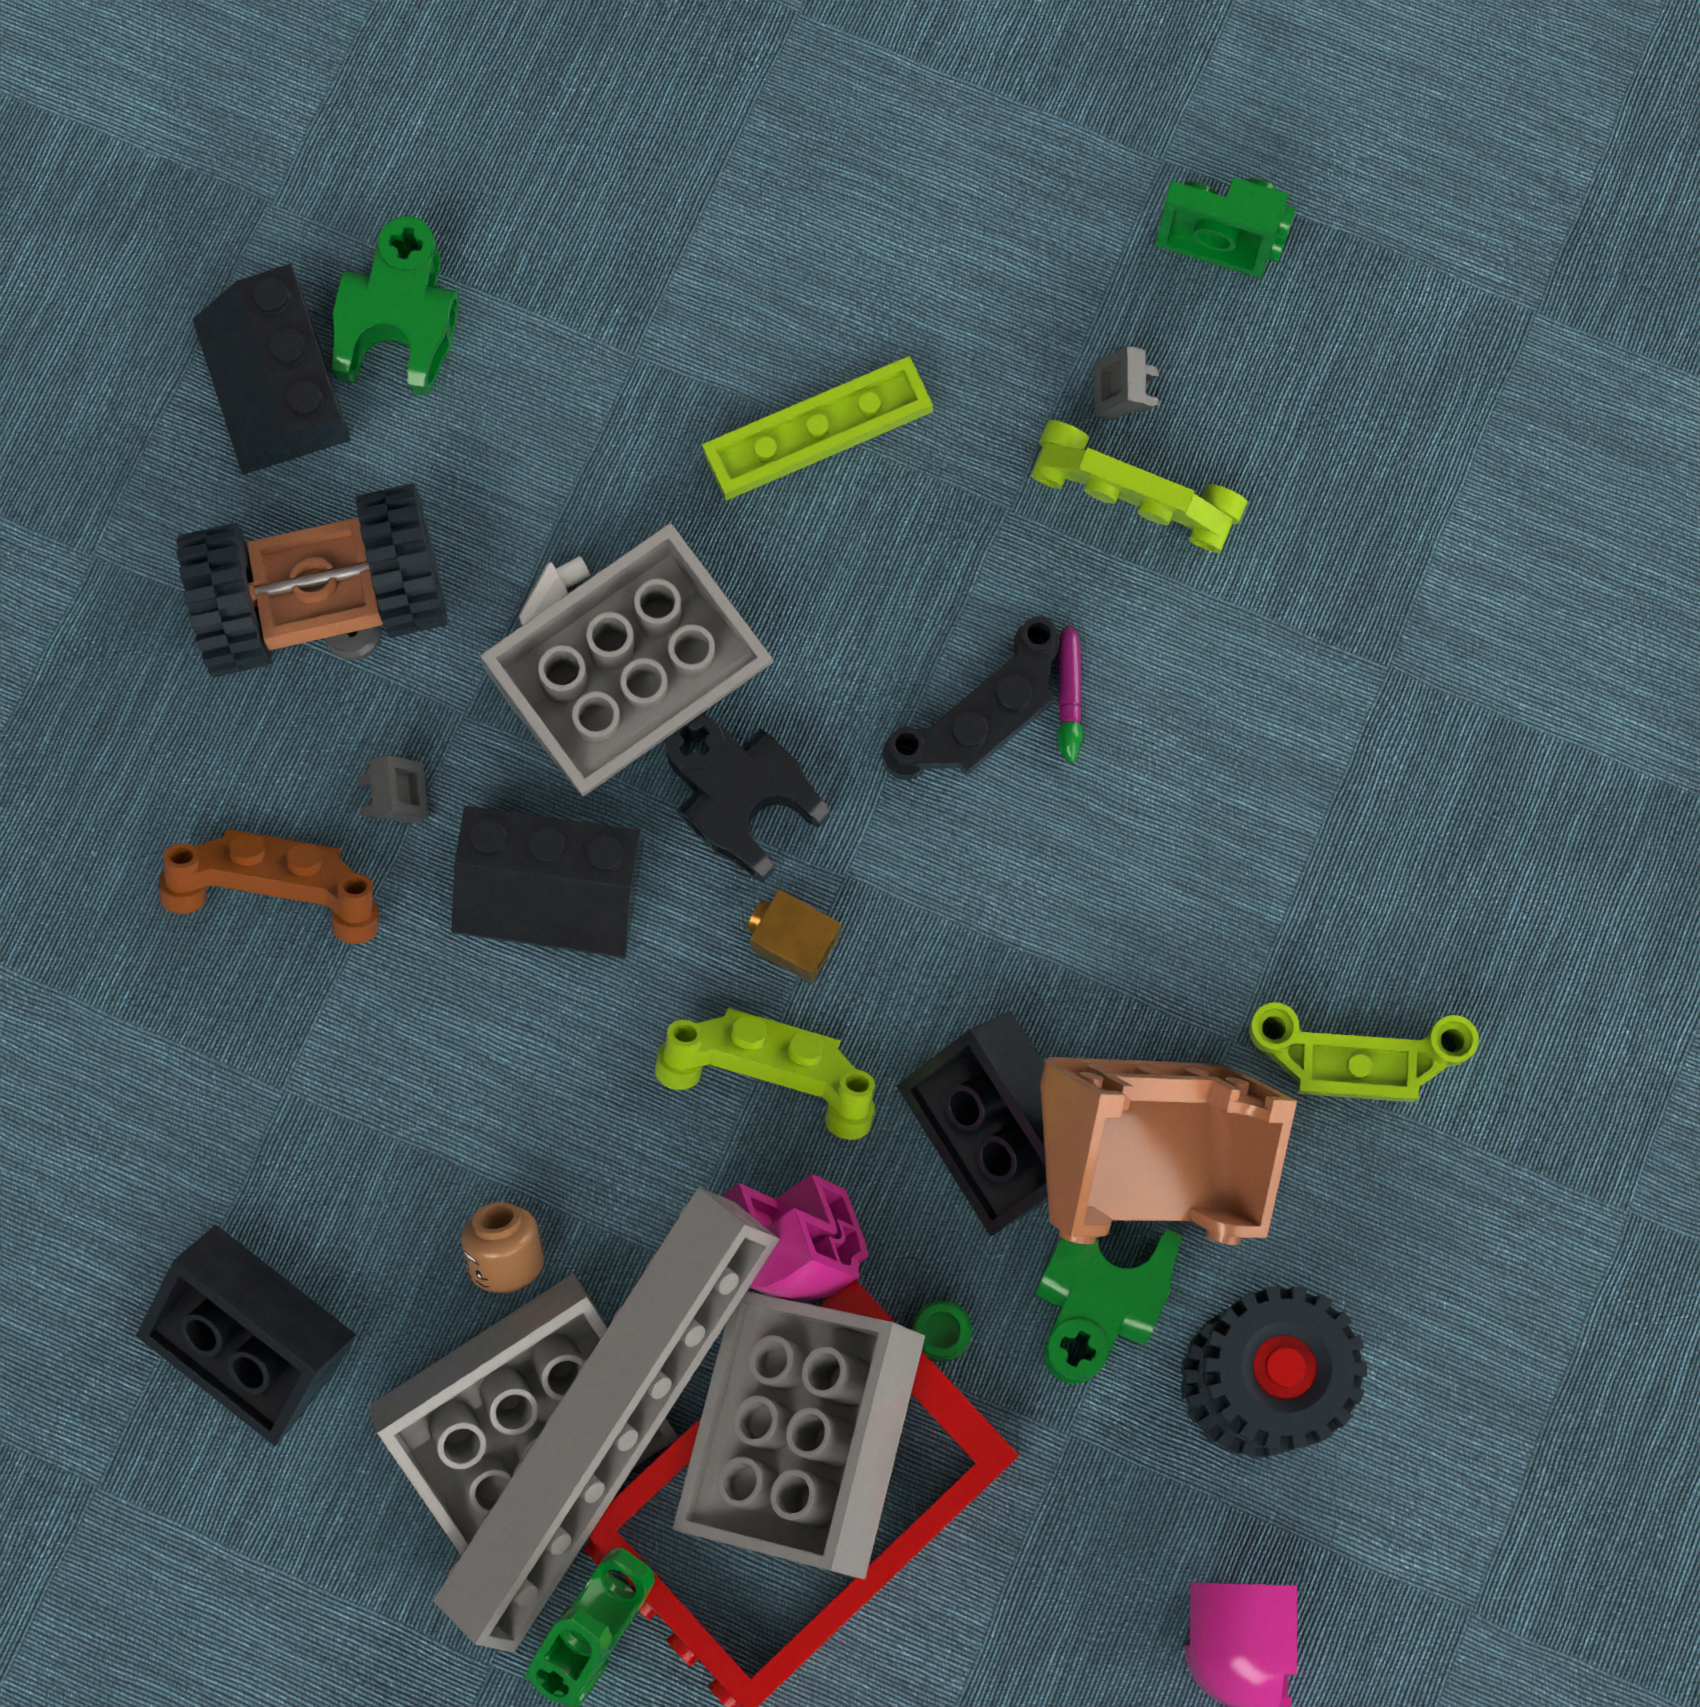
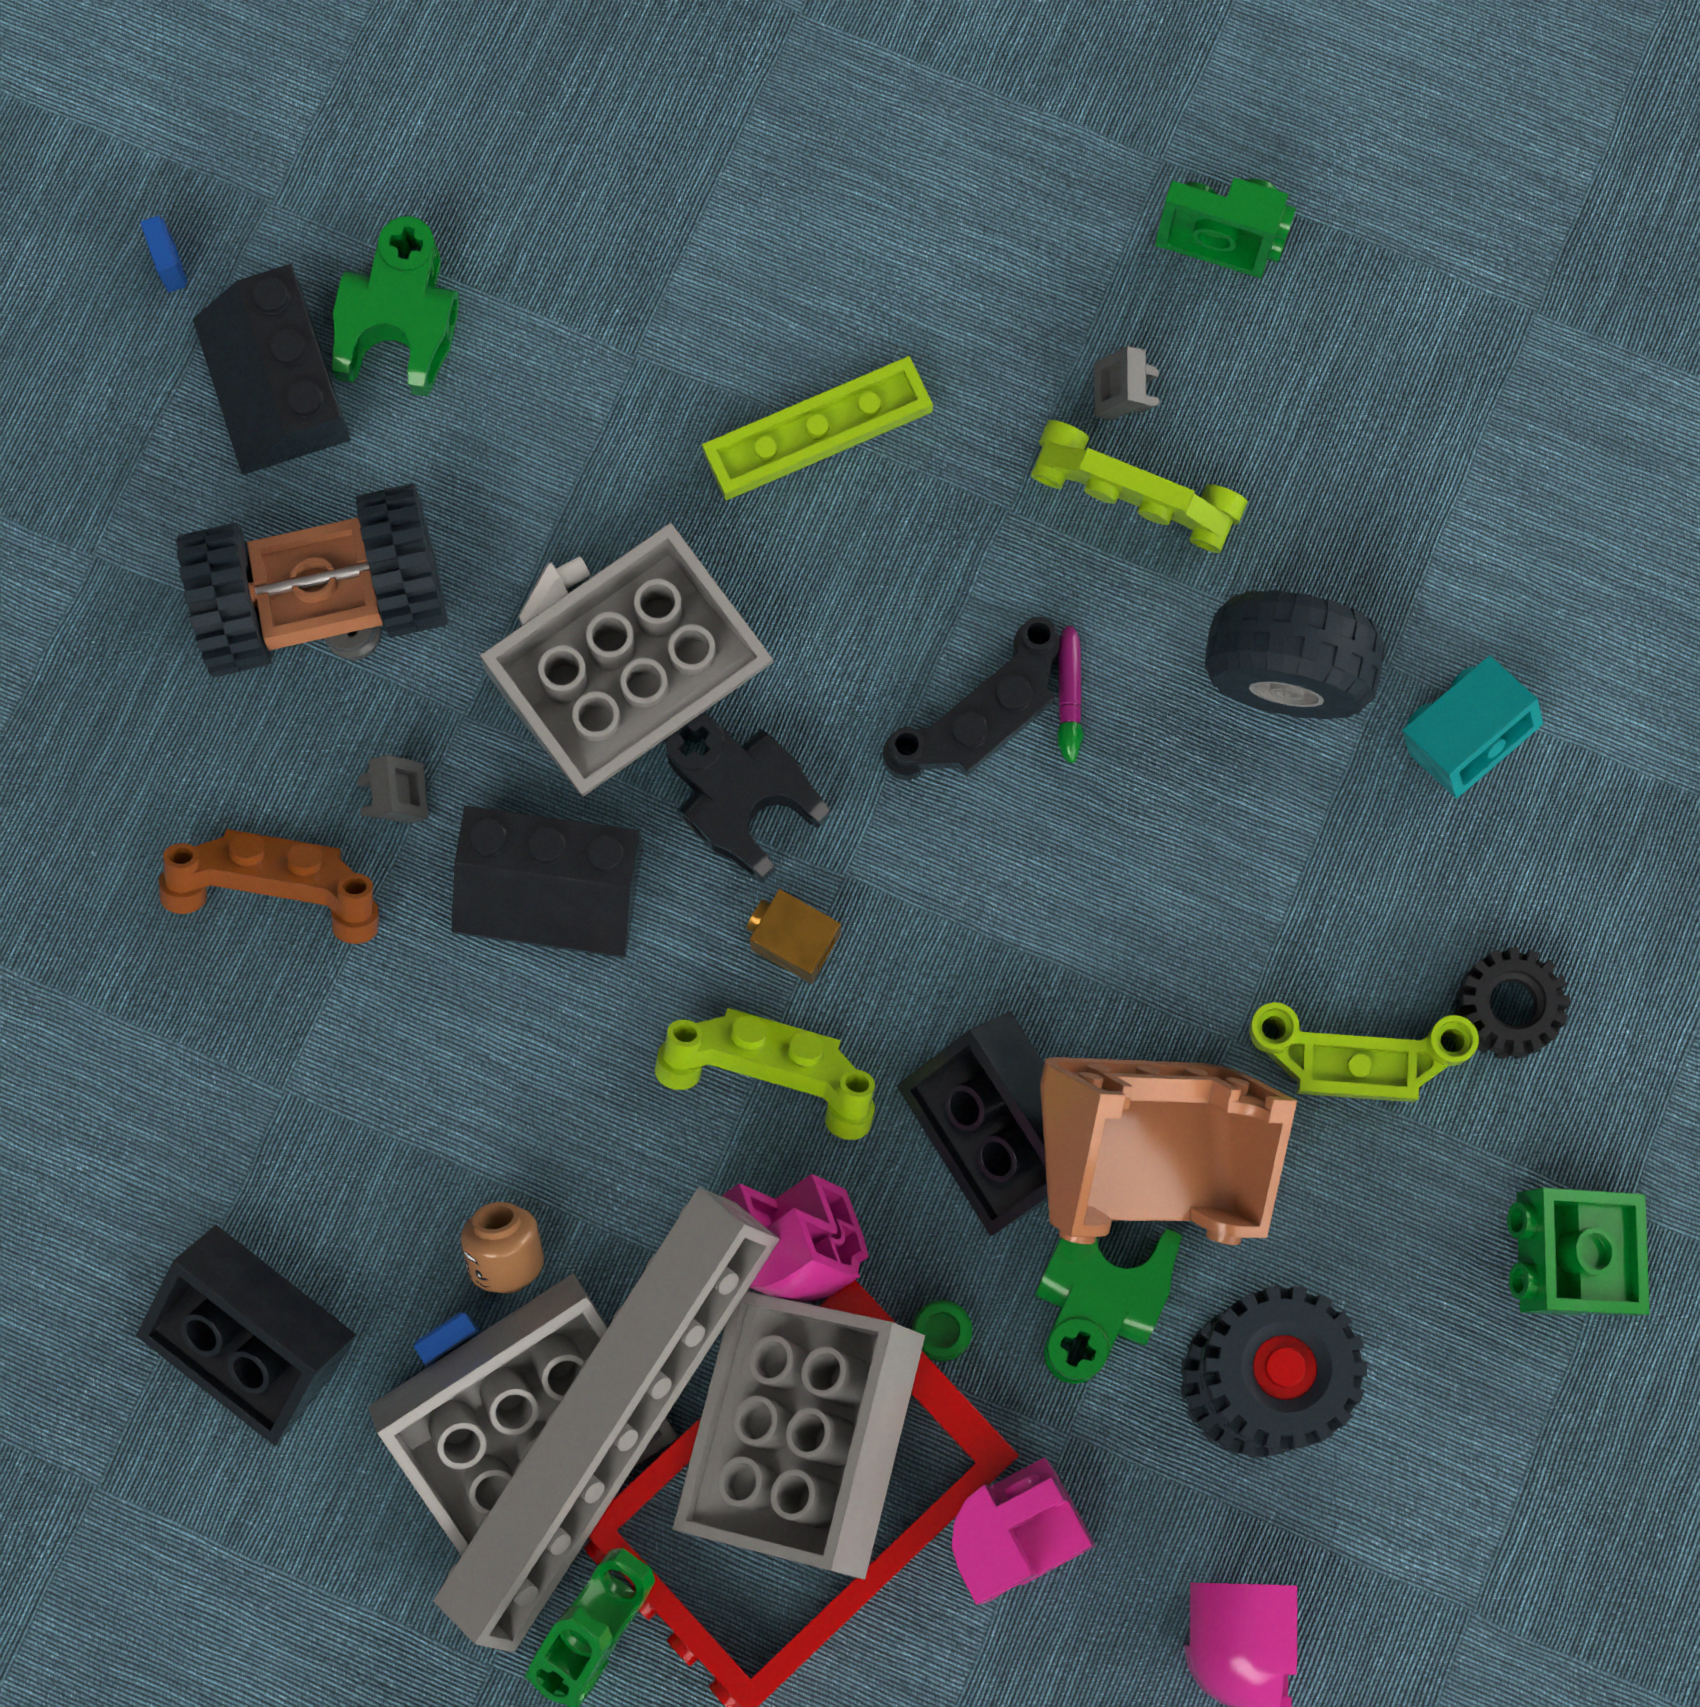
(164, 253): none -> blue tile
(446, 1338): none -> blue tile
(1017, 1532): none -> dark pink brick
(1294, 654): none -> black wheel
(1472, 726): none -> teal brick
(1537, 979): none -> black tyre
(1580, 1252): none -> green plate

